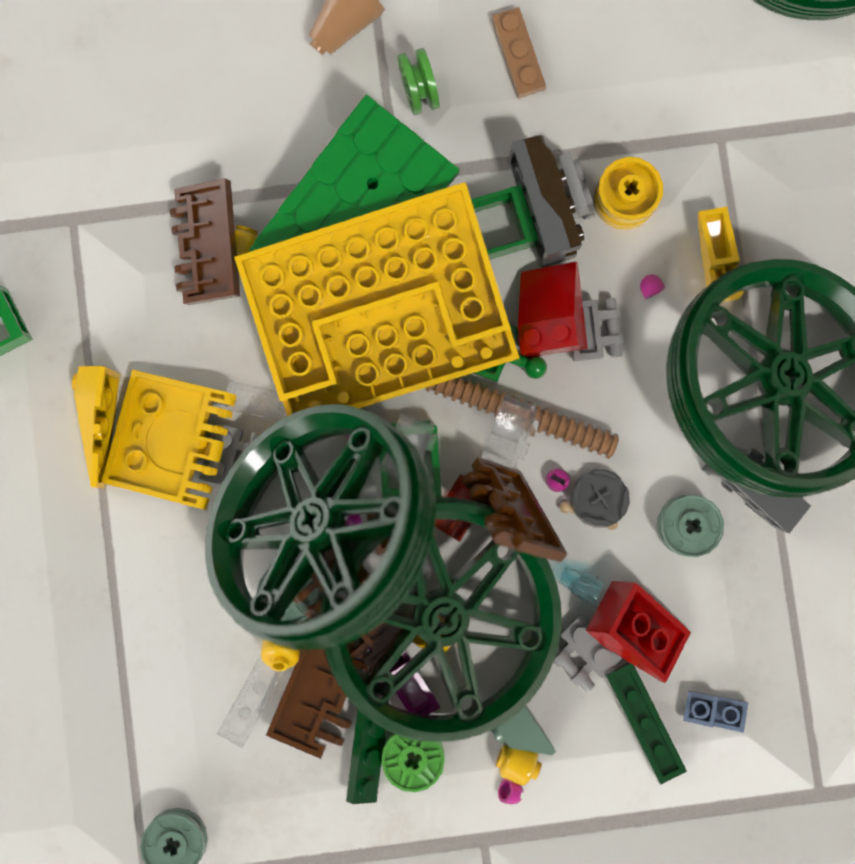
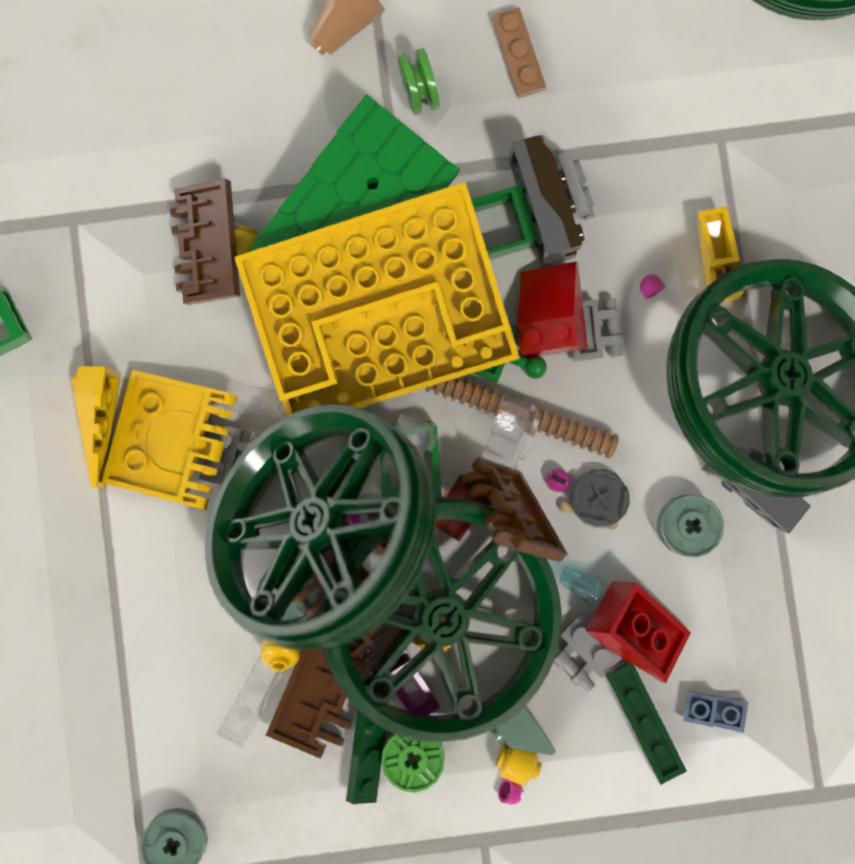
(630, 176): yellow wheel -> none

